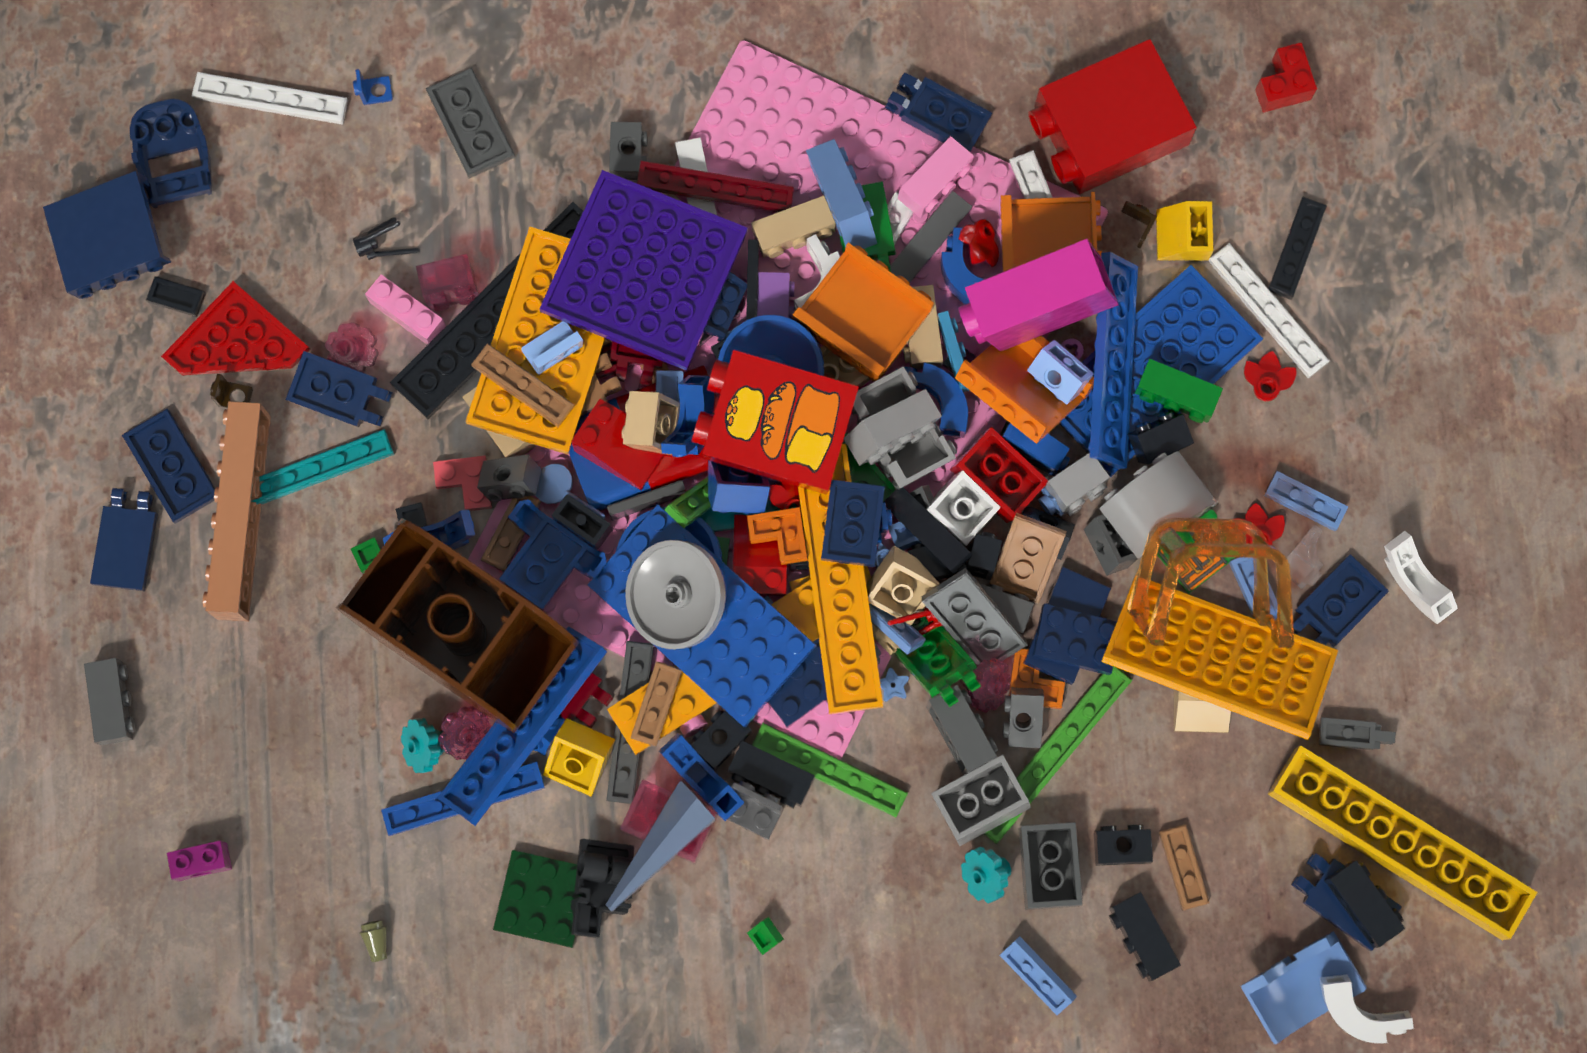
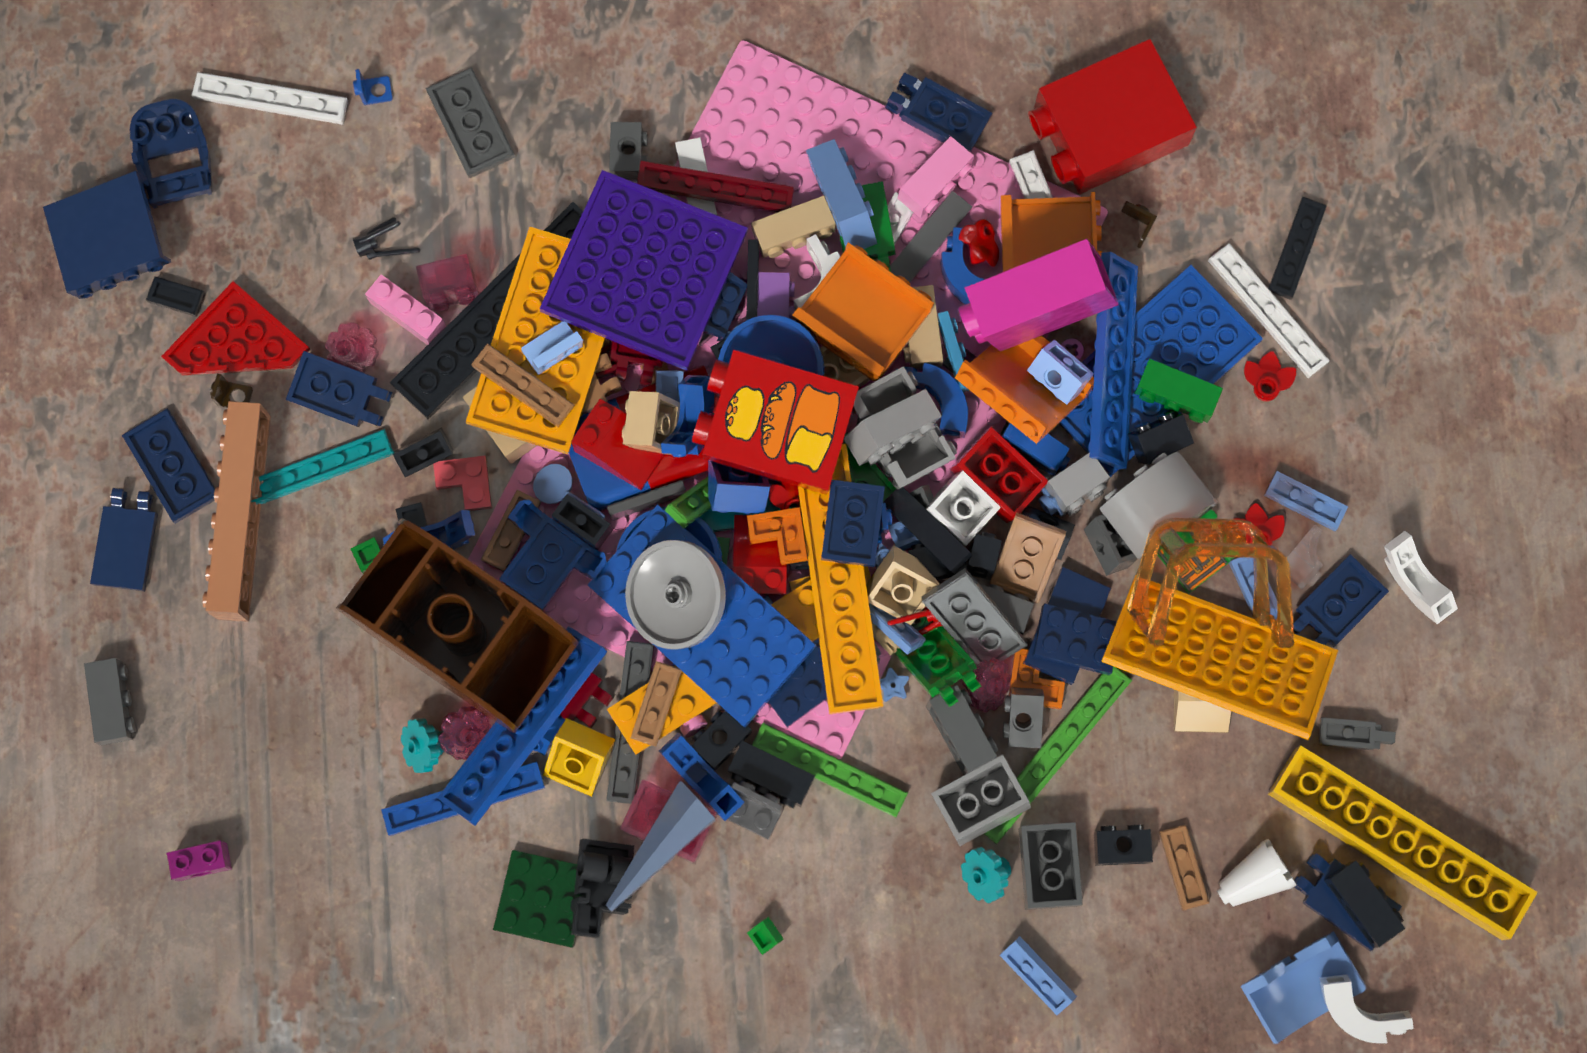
(374, 938): olive cone -> none
(423, 452): none -> black brick
(509, 478): dark grey brick -> none
(1143, 937): black brick -> none
(1185, 231): yellow slope -> none
(1256, 876): none -> white cone
(1292, 80): red brick -> none

